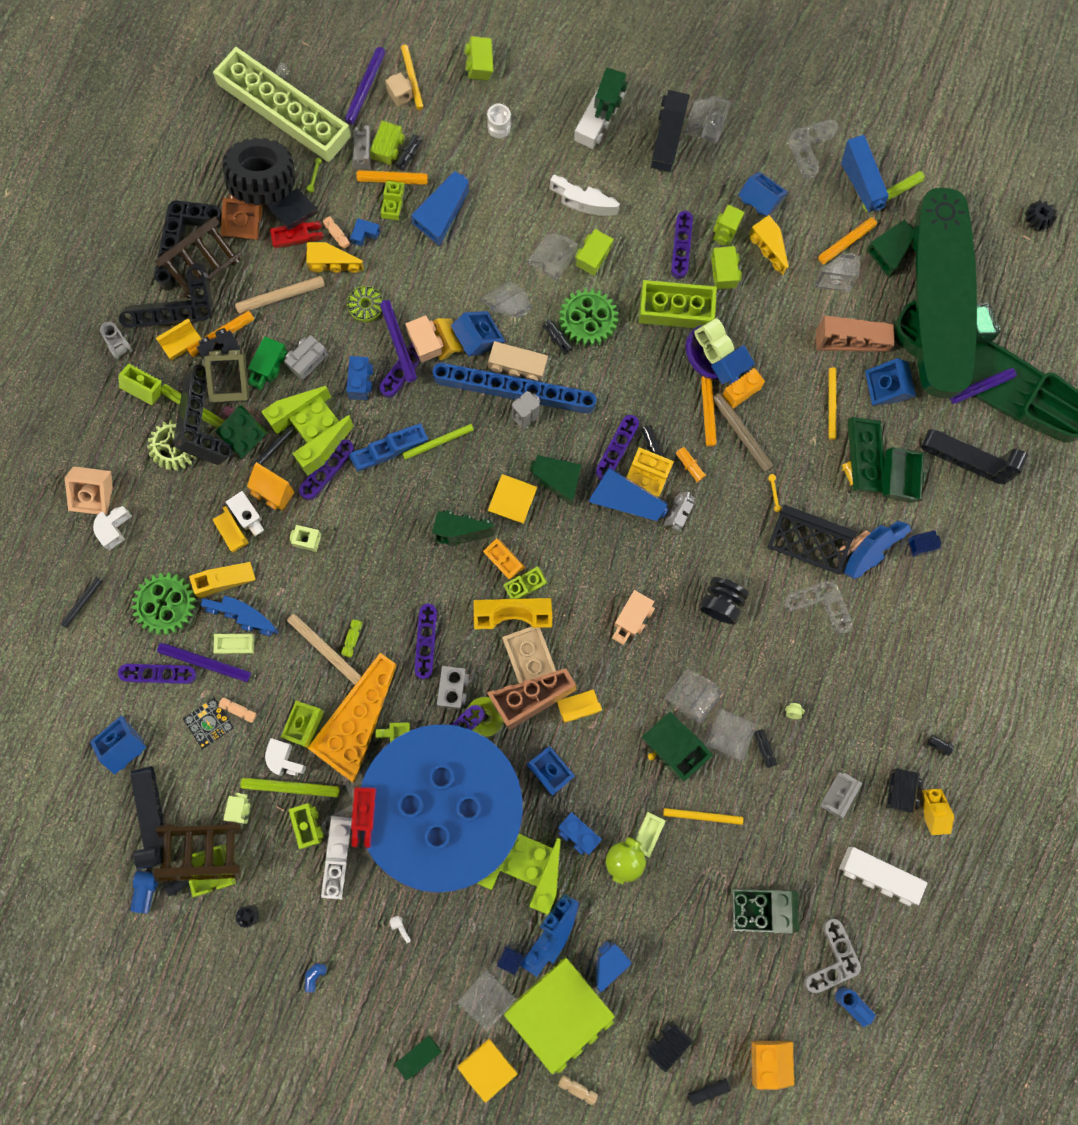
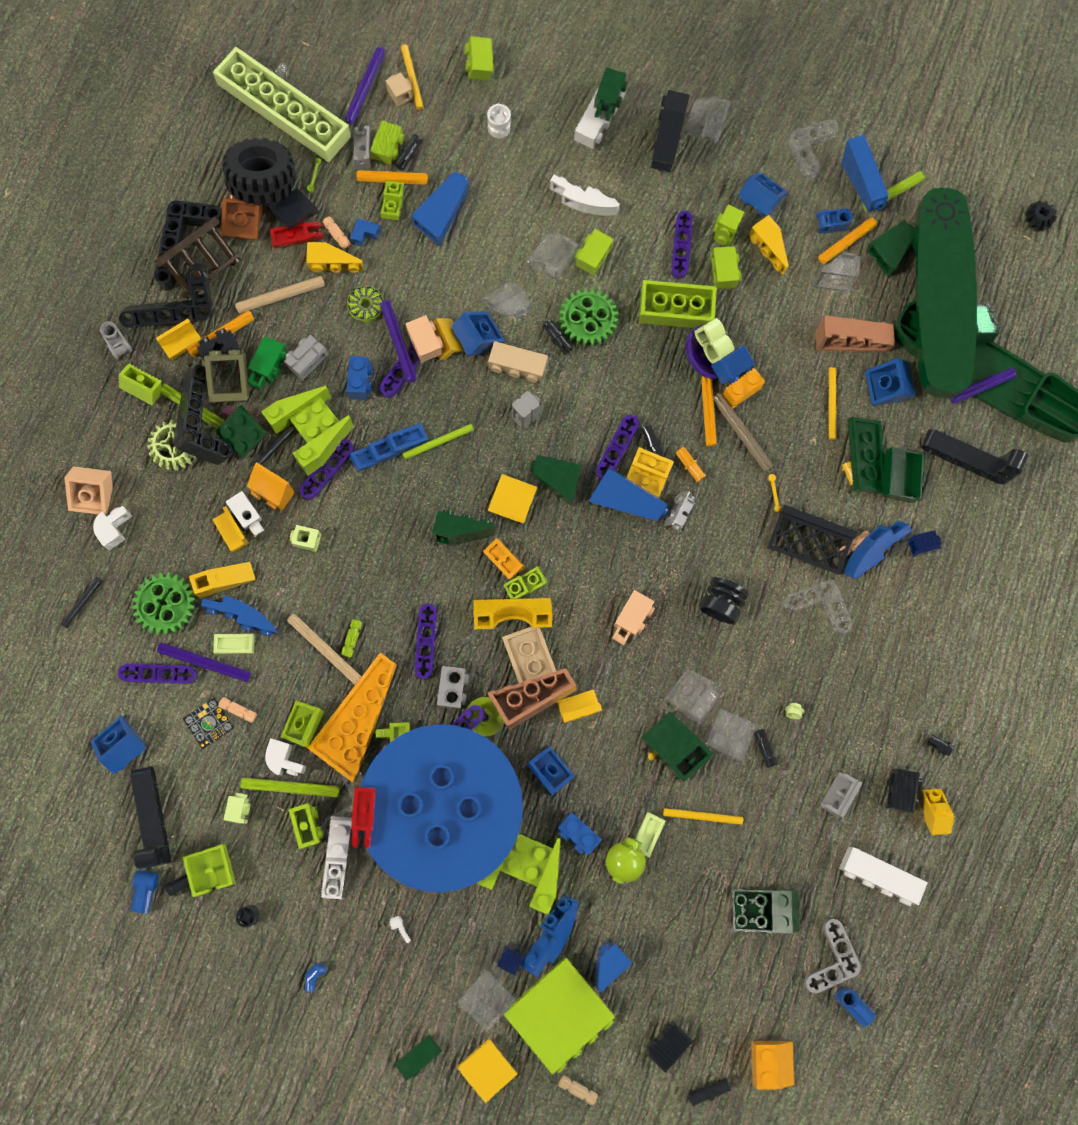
(208, 870): dark brown fence -> none
(506, 382): blue beam -> none
(830, 220): none -> blue piece

